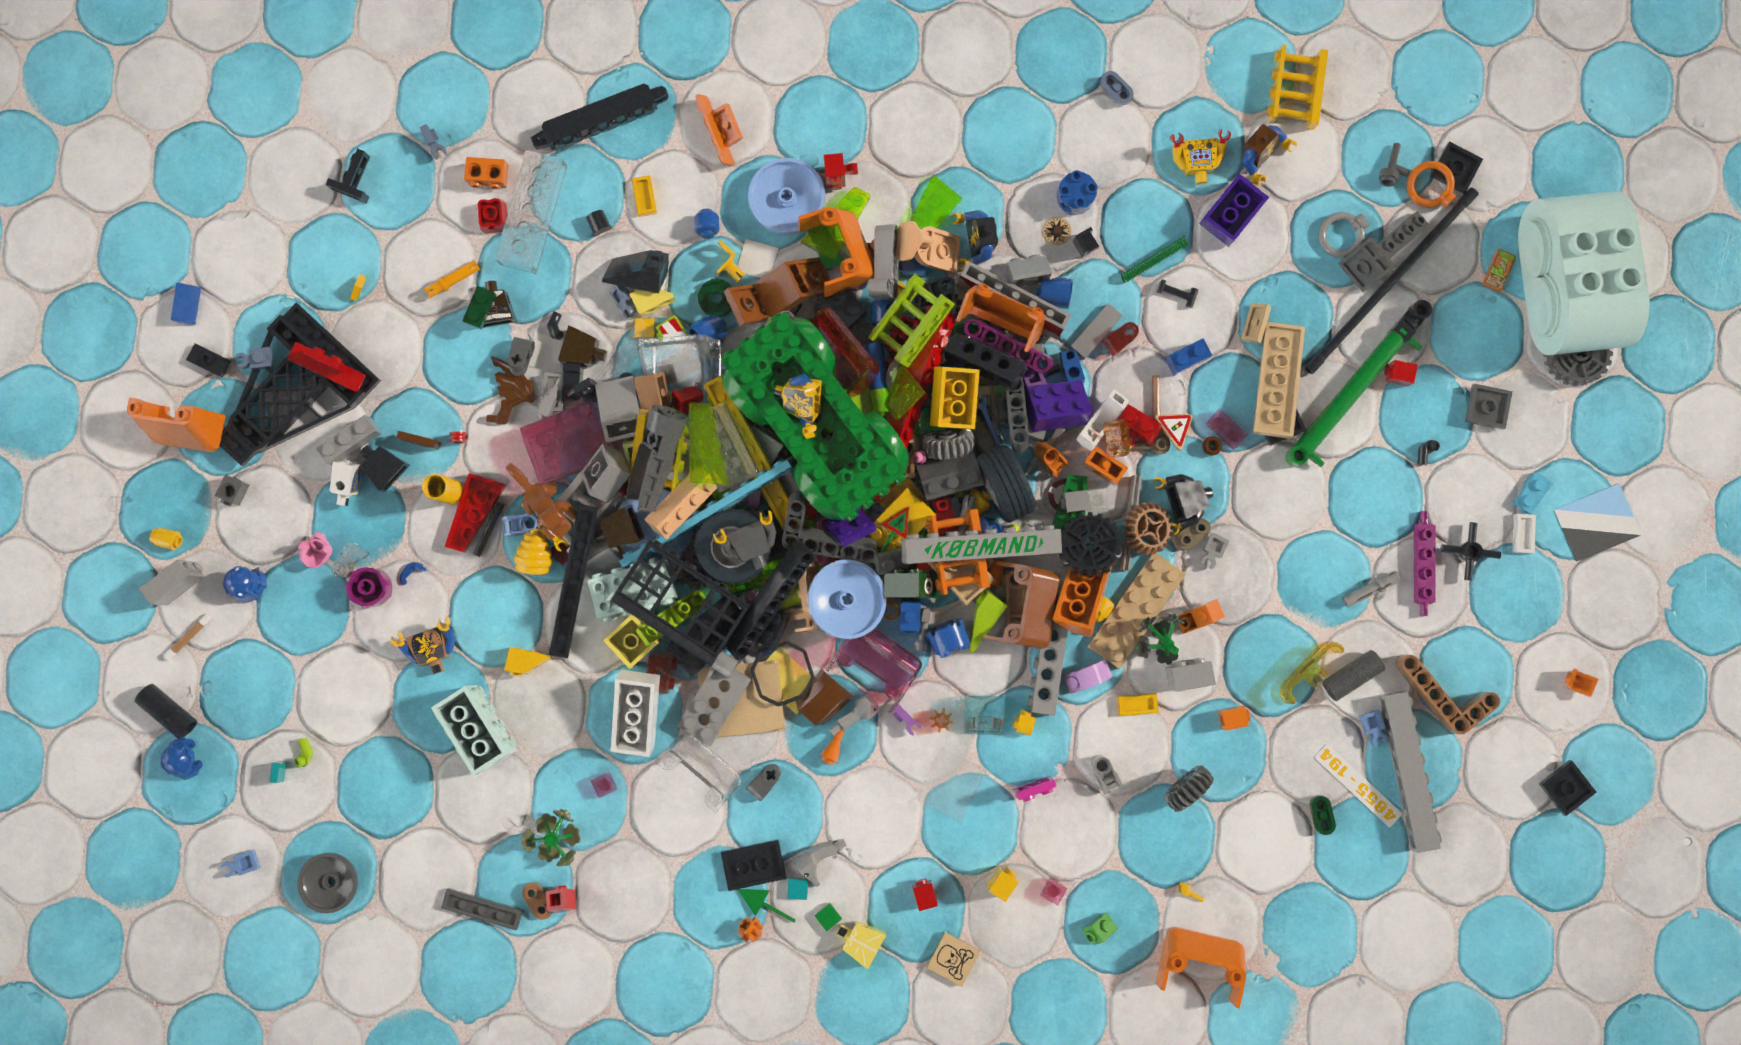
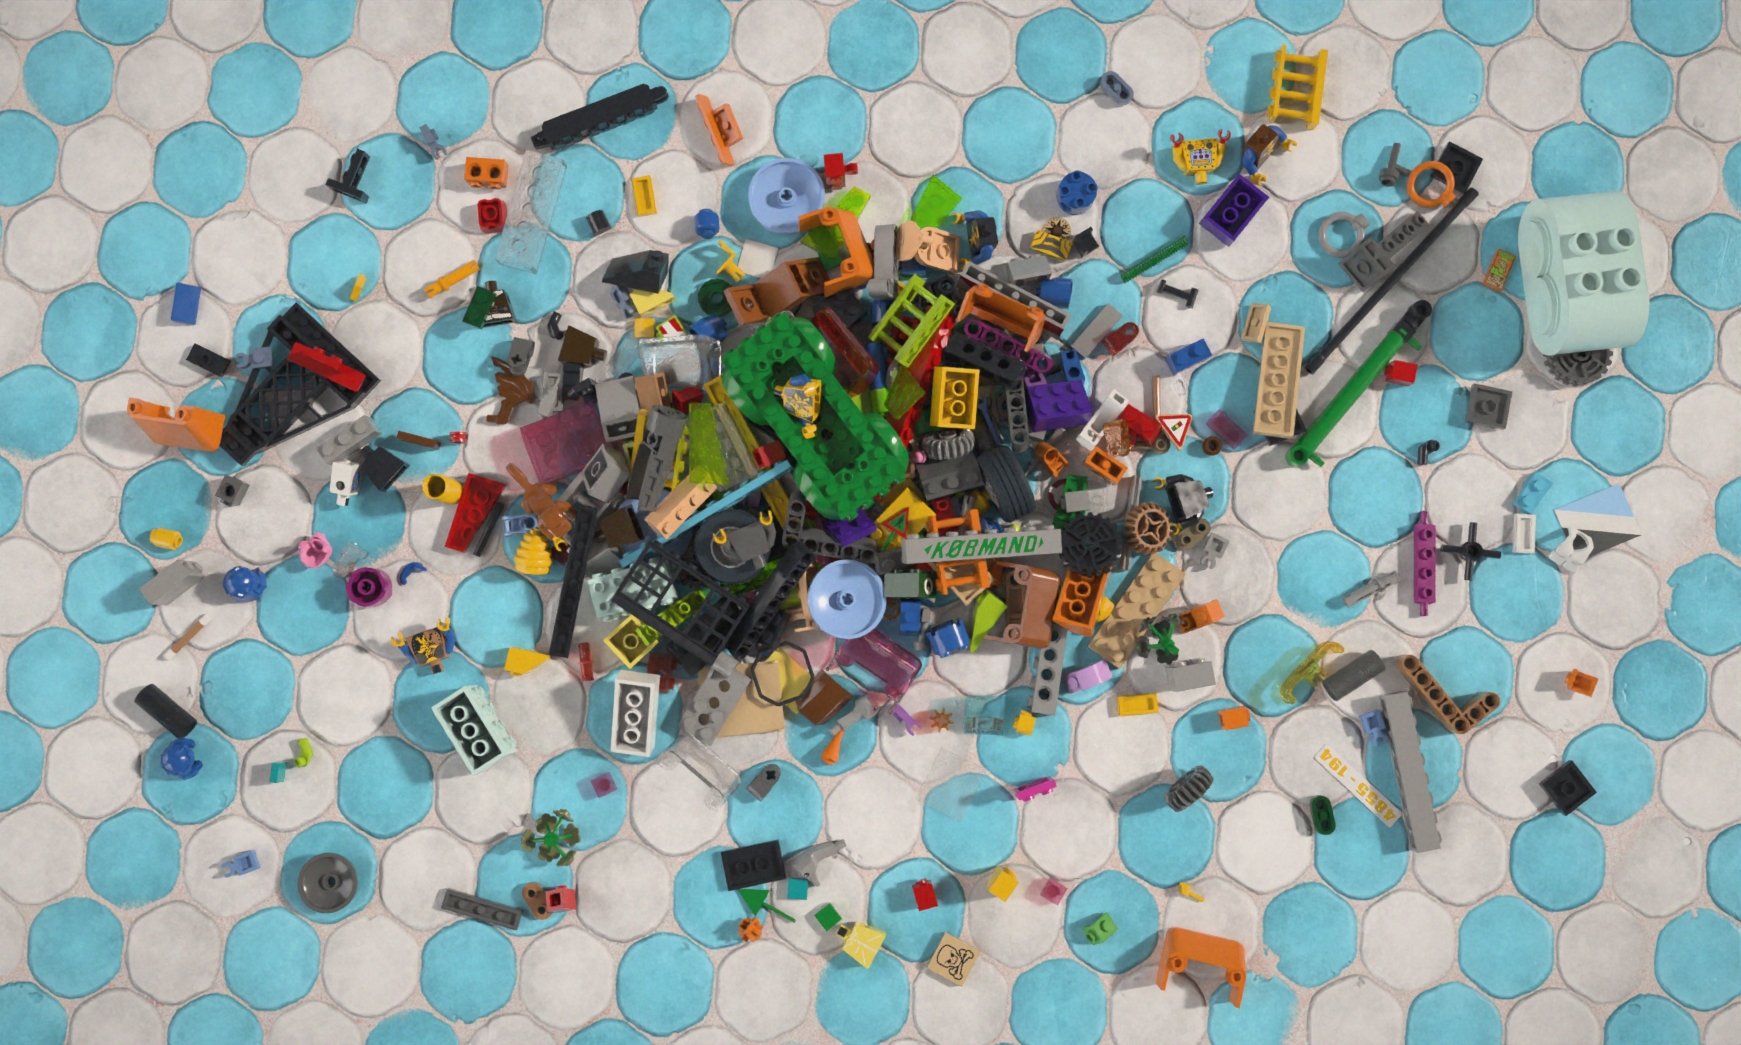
(585, 661): none -> clear red axle
(769, 454): none -> red brick
(1051, 245): none -> tile
(1107, 776): light grey piece -> none
(1567, 555): none -> white piece

